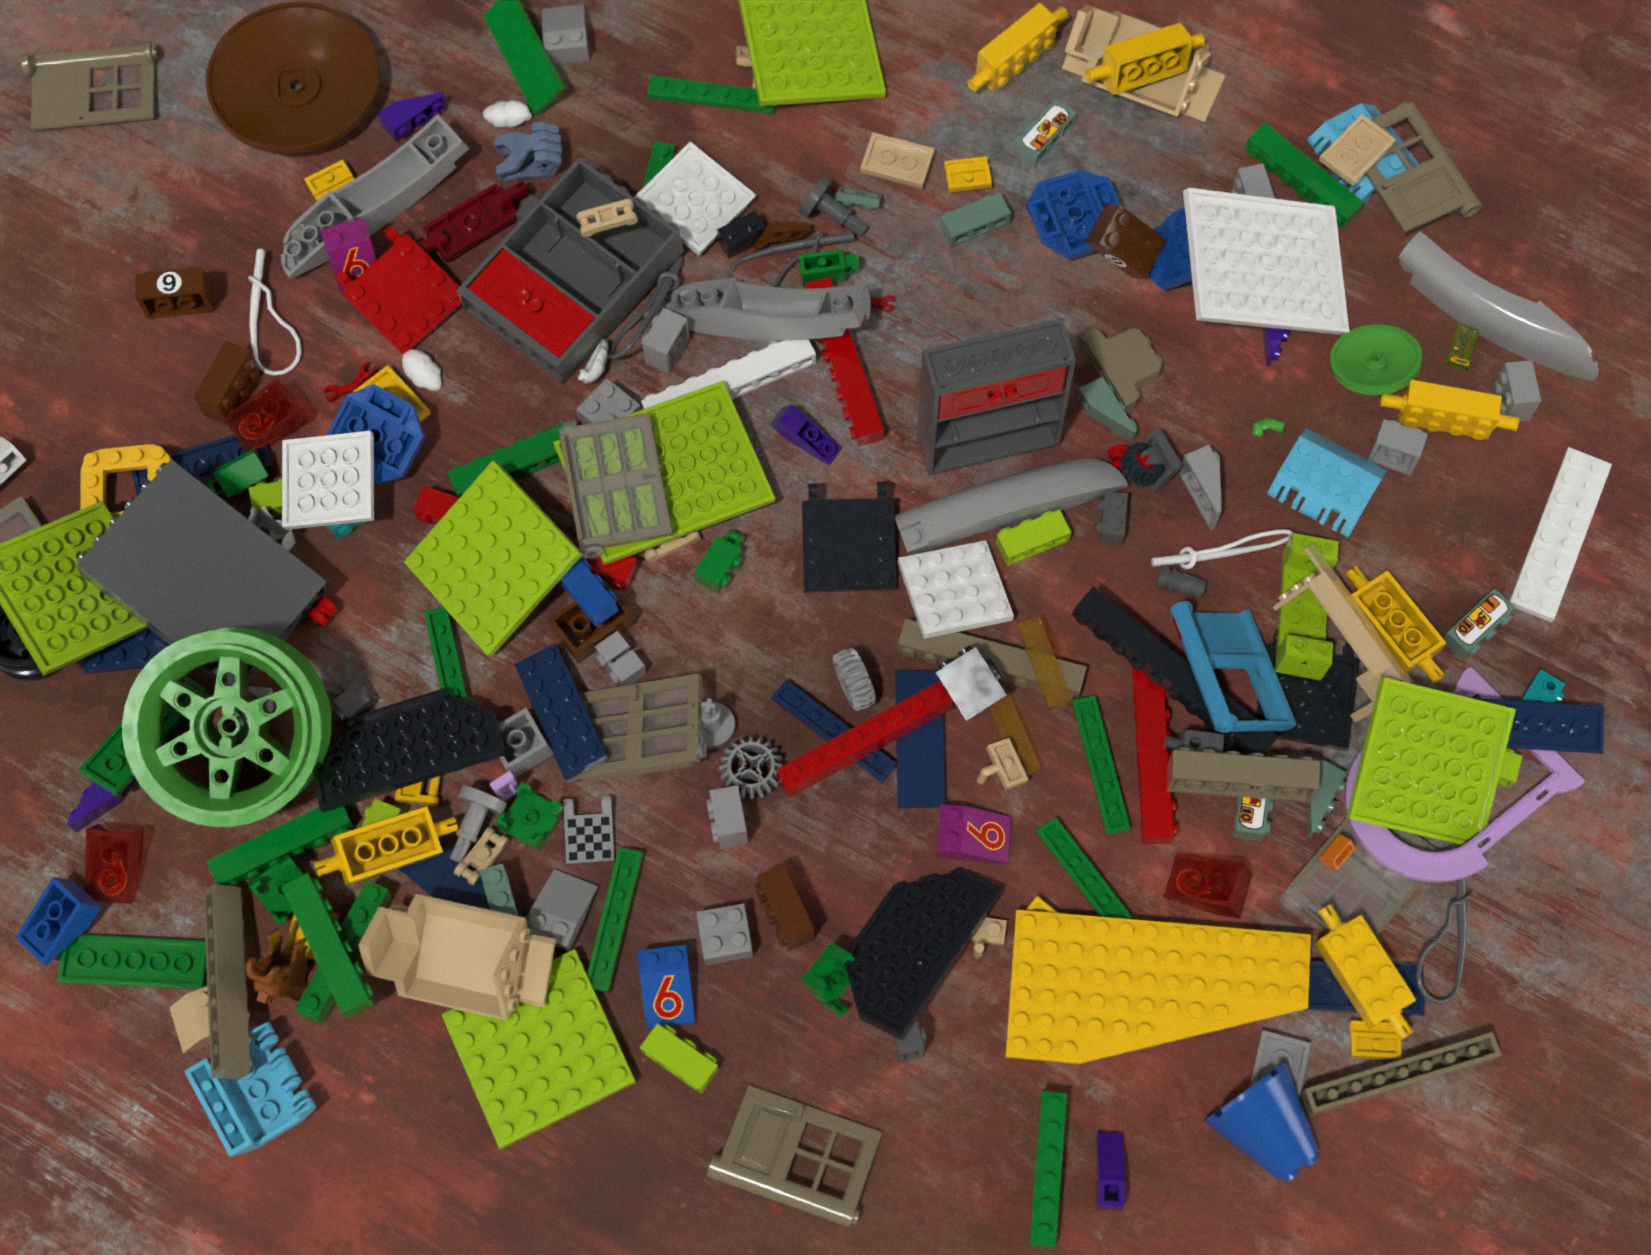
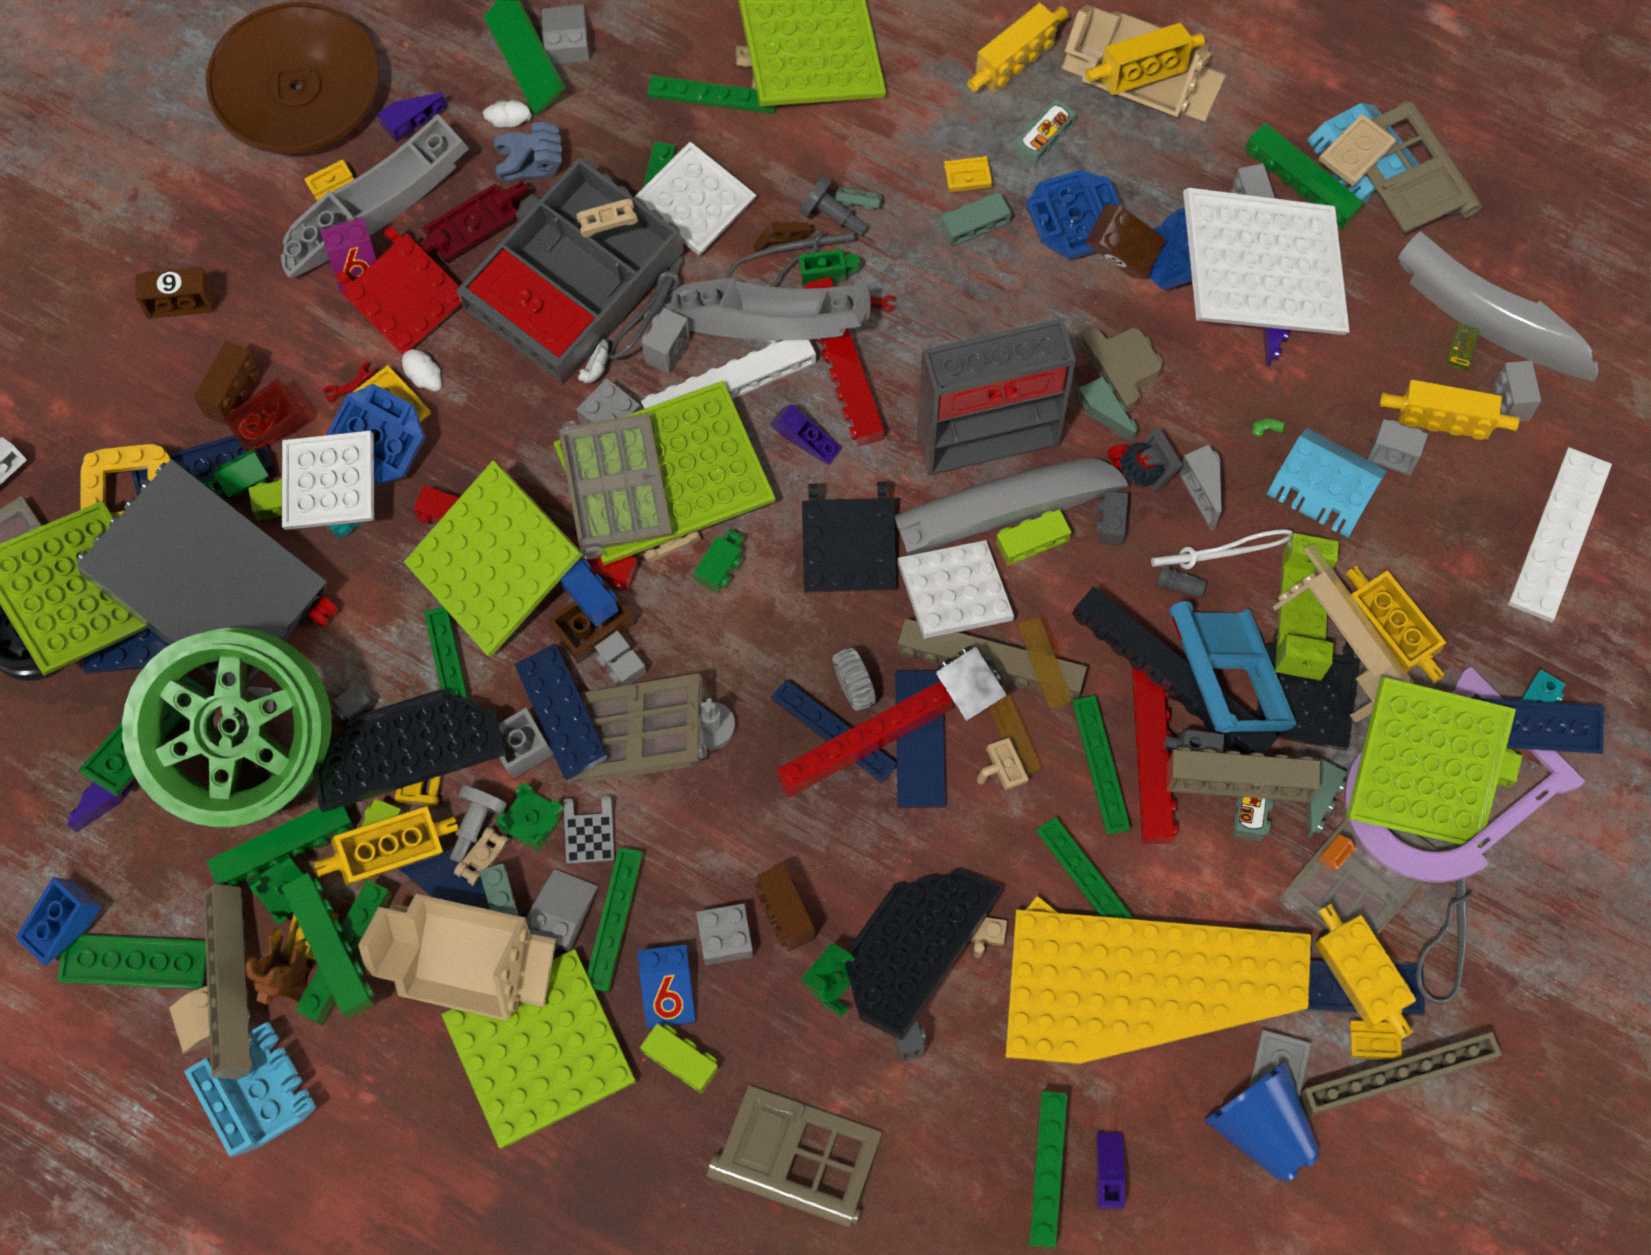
(64, 81): dark tan door -> none
(113, 862): clear red slope -> none
(257, 286): white piece -> none
(265, 520): white piece -> none
(504, 786): lavender plate -> none
(518, 460): green brick -> none
(729, 822): light grey brick -> none
(740, 234): black brick -> none
(755, 761): light grey gear -> none
(897, 160): tan plate -> none
(973, 835): magenta slope -> none
(1209, 884): clear red slope -> none
(1376, 359): bright green dish -> none
(1479, 624): brick -> none

